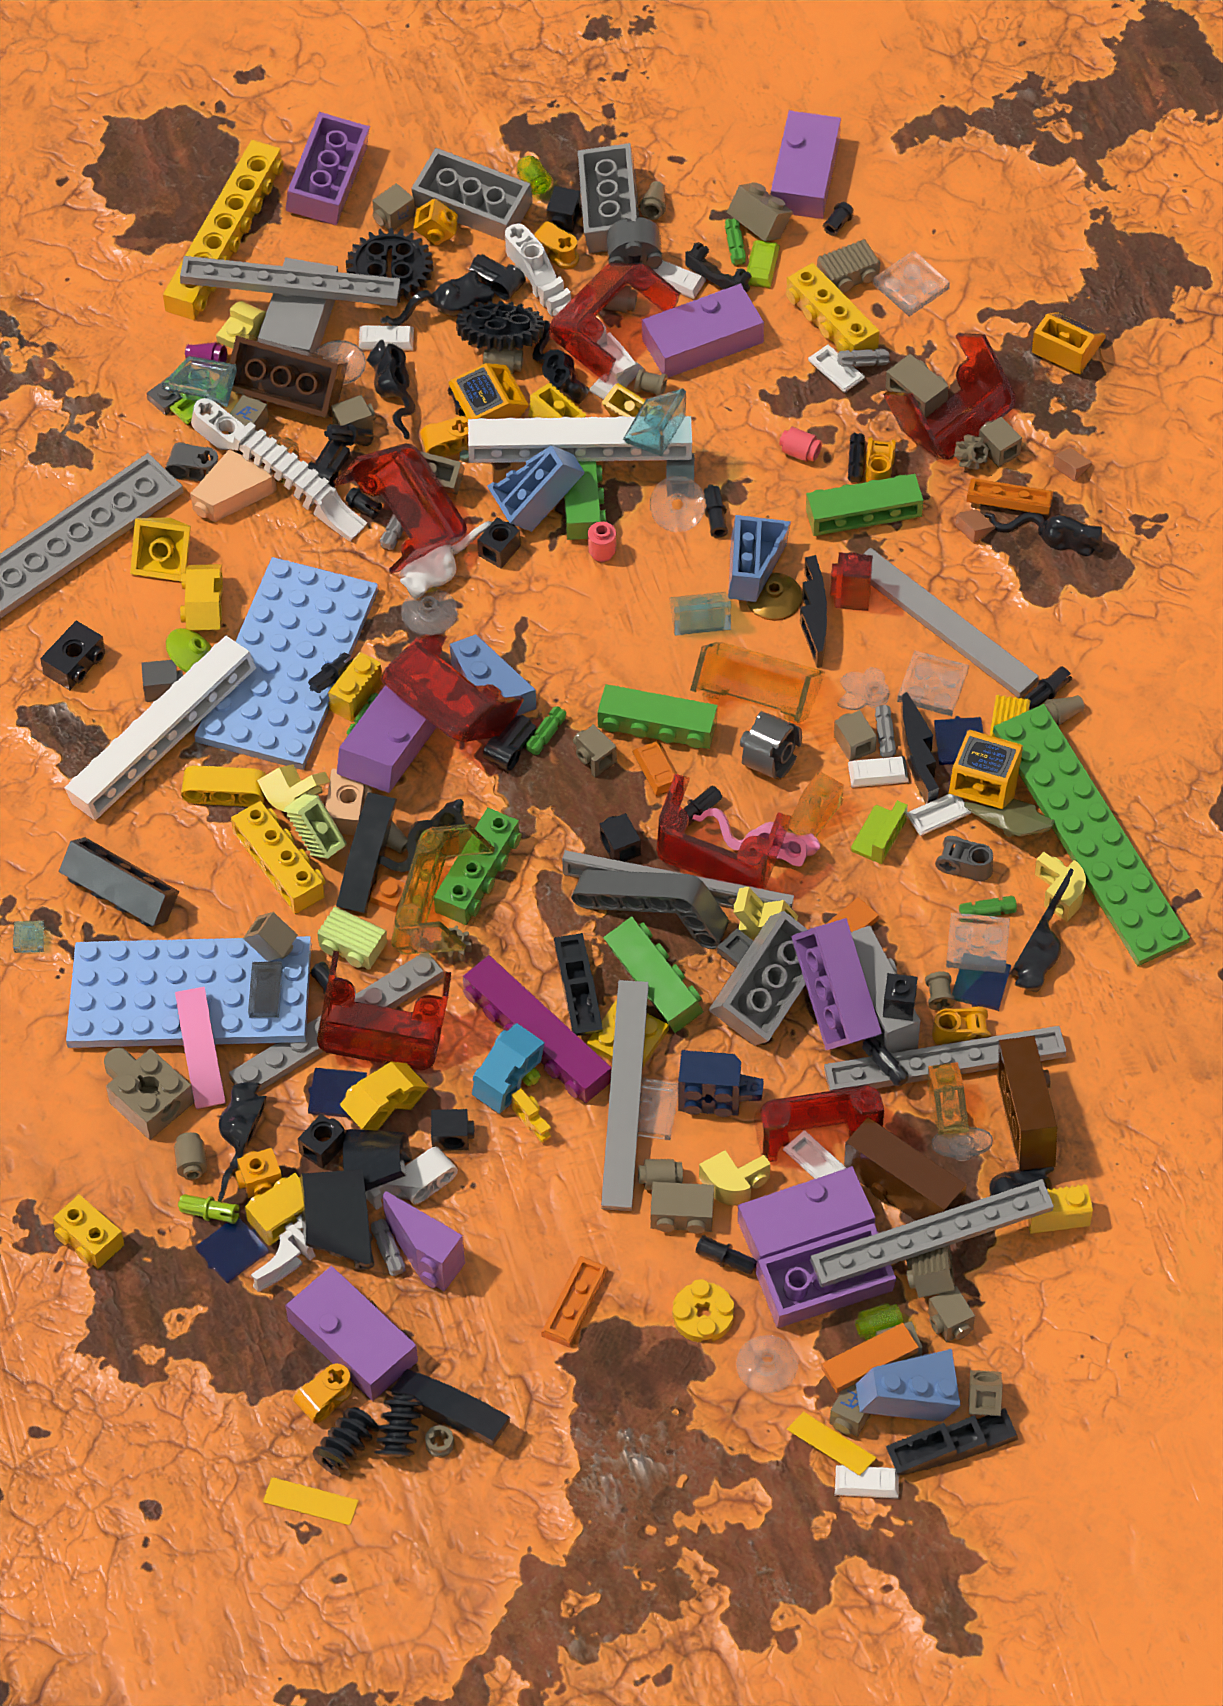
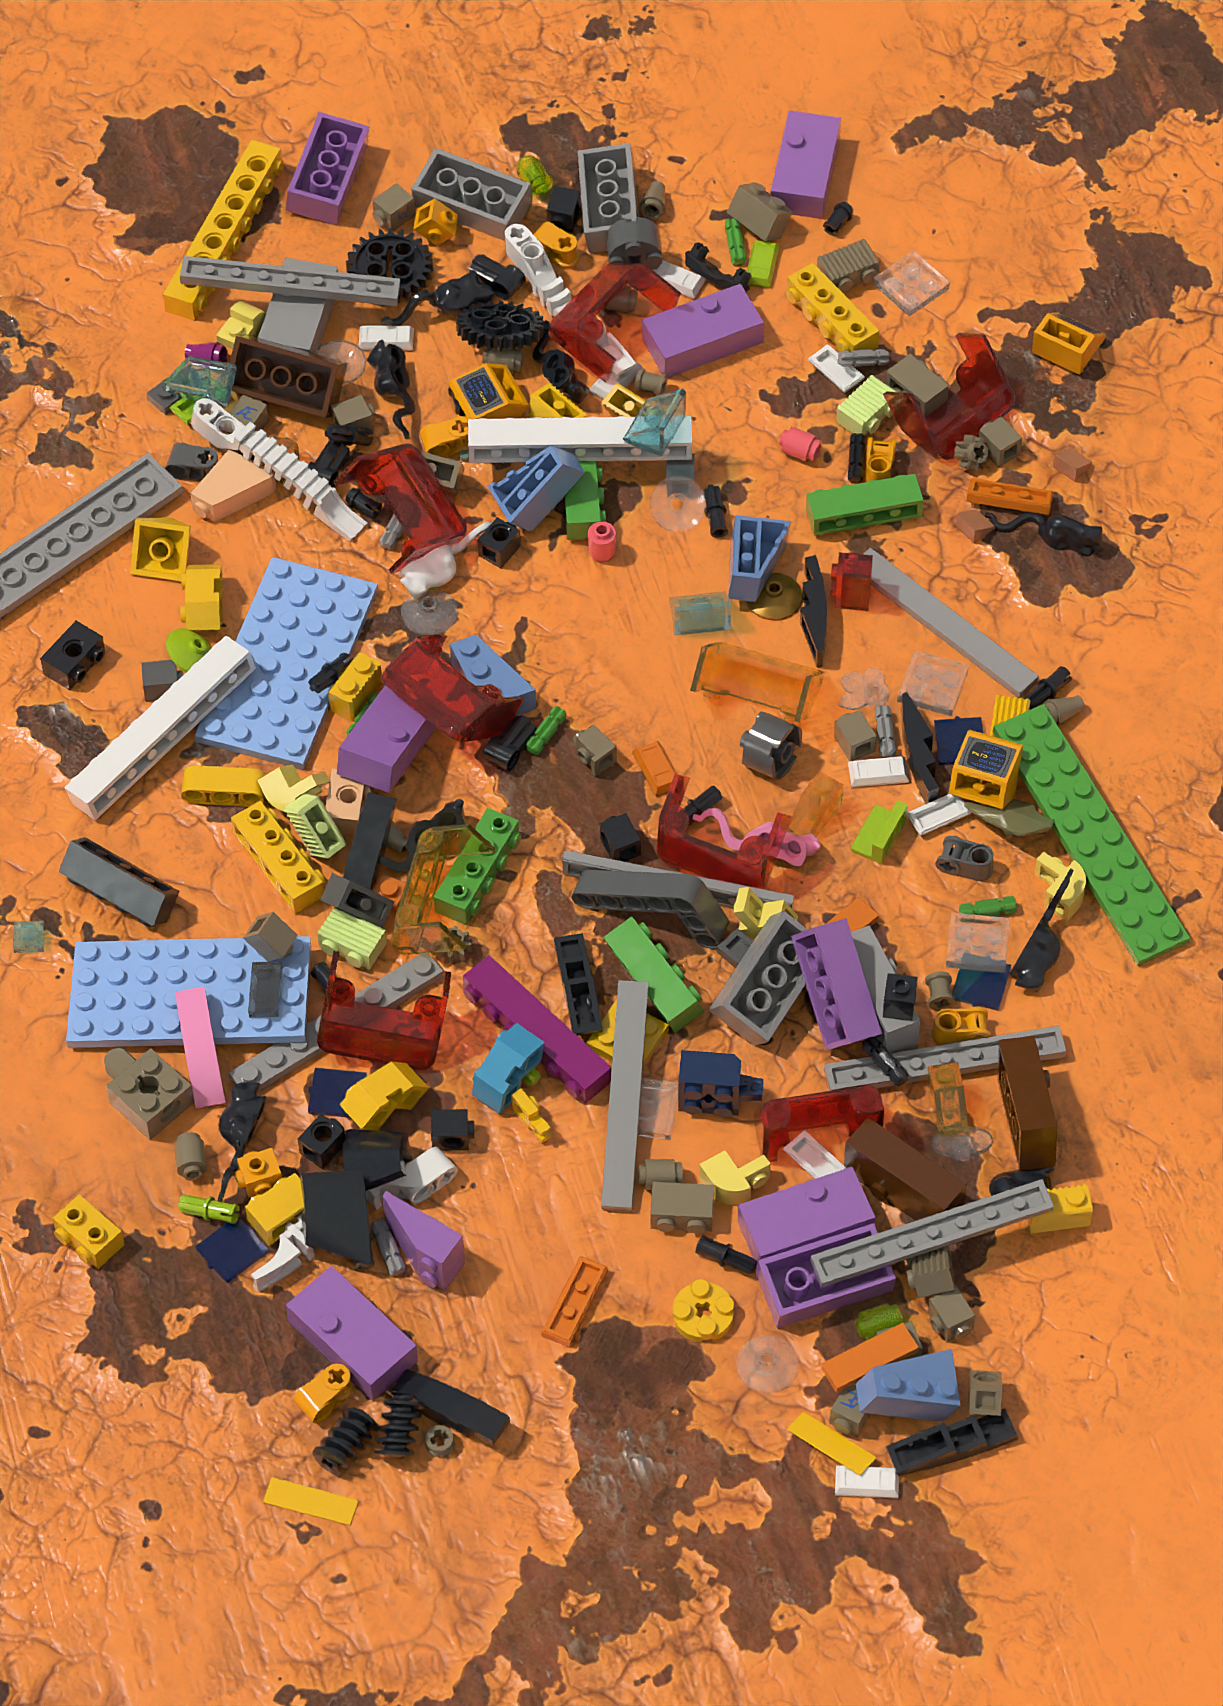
(357, 900): none -> dark grey slope
(657, 716): bright green brick -> none
(865, 407): none -> yellowish green brick

